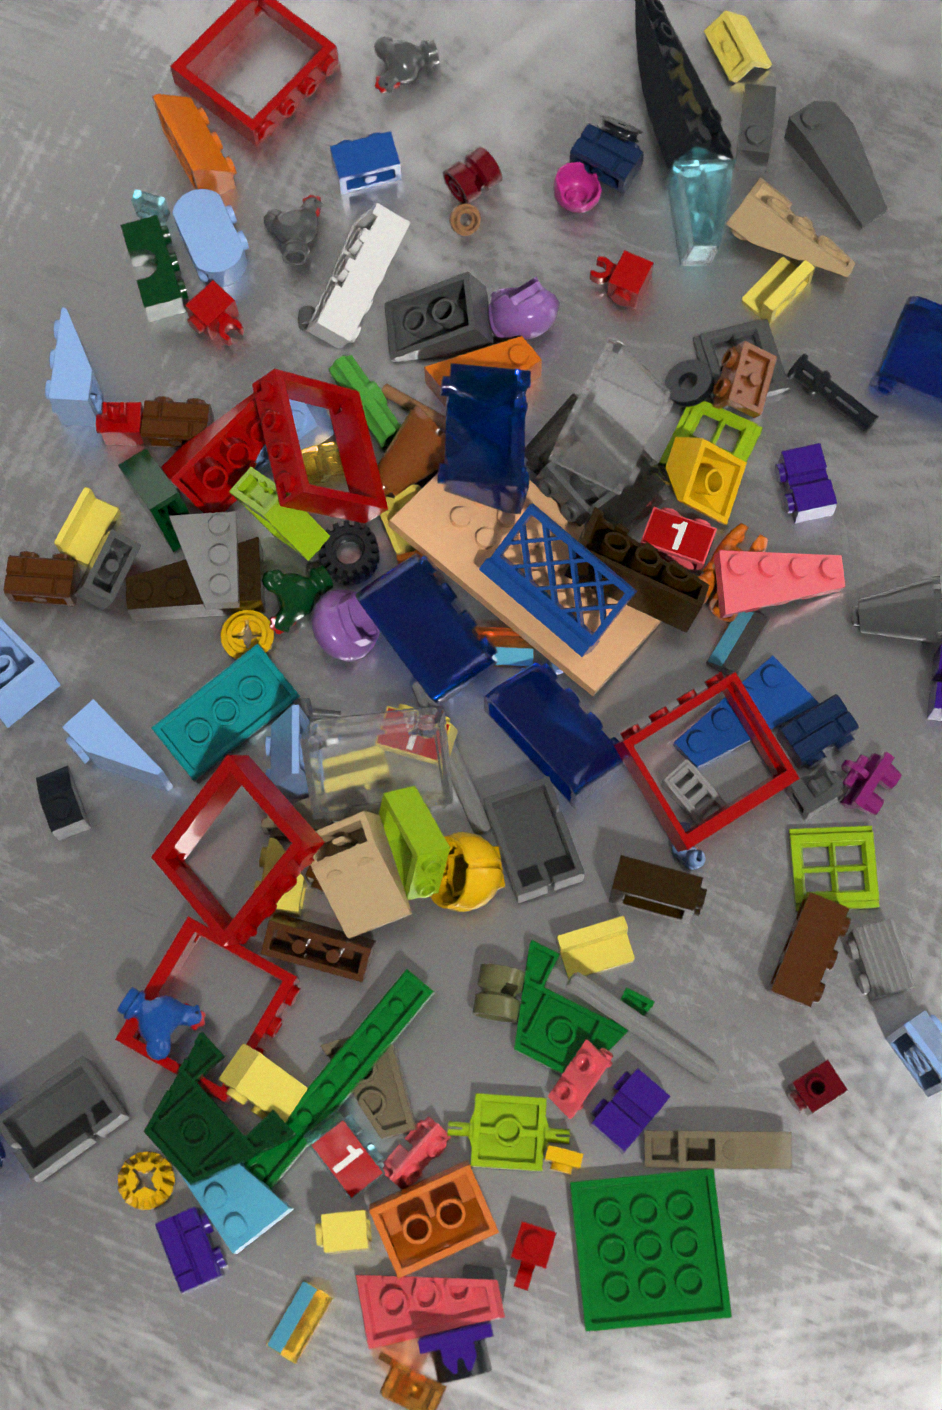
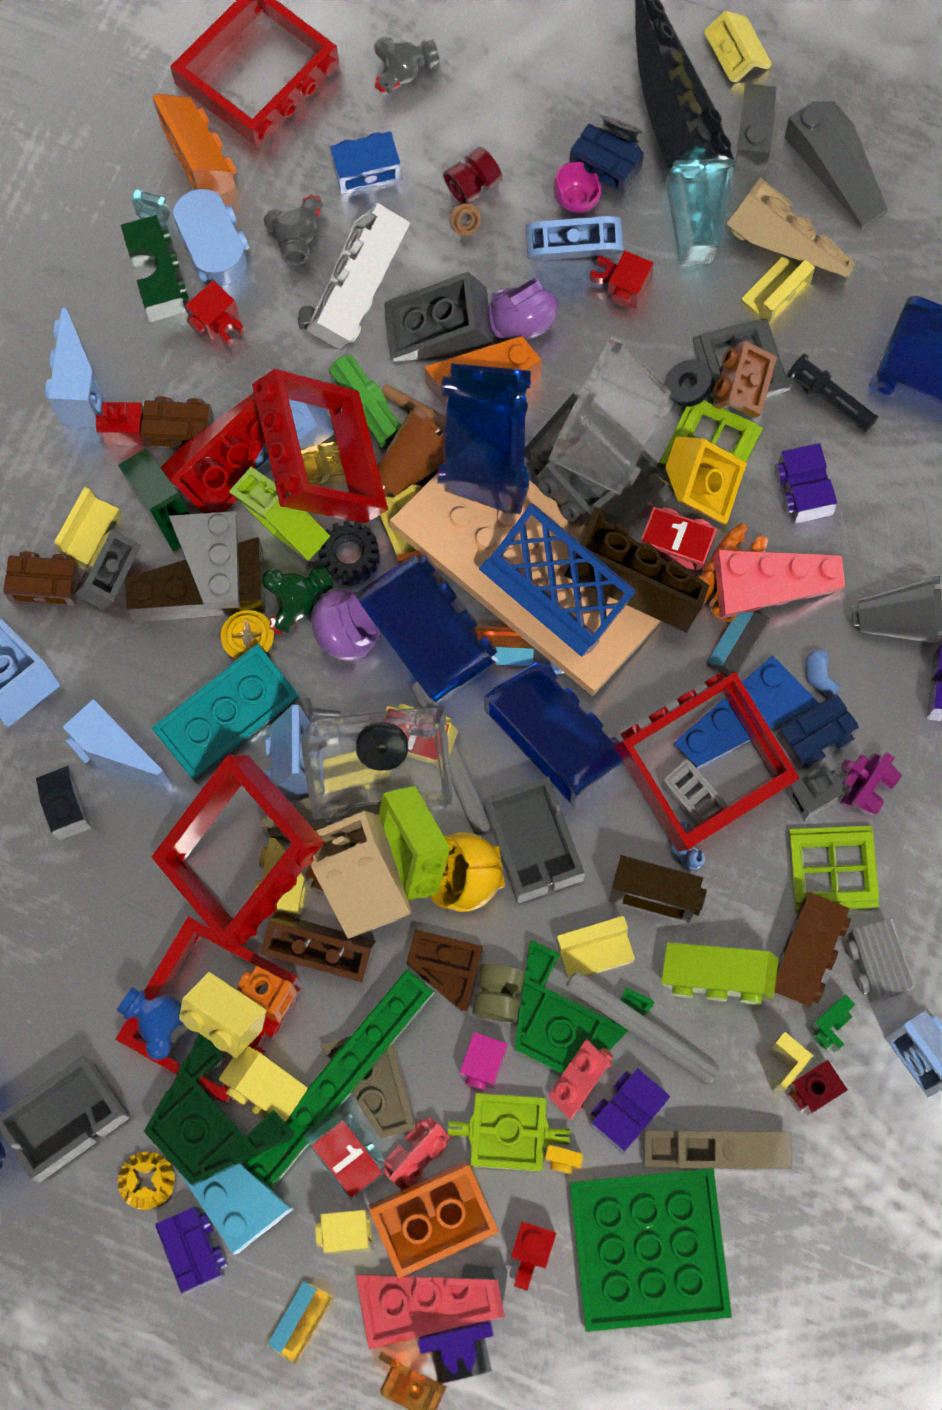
(222, 1015): none -> light yellow brick
(275, 1000): none -> orange brick
(382, 758): none -> black piece
(446, 965): none -> reddish brown wing
(483, 1061): none -> dark pink brick
(574, 238): none -> light blue brick
(720, 972): none -> lime brick
(791, 1055): none -> light yellow panel
(818, 674): none -> medium blue arm
(835, 1016): none -> green bracket

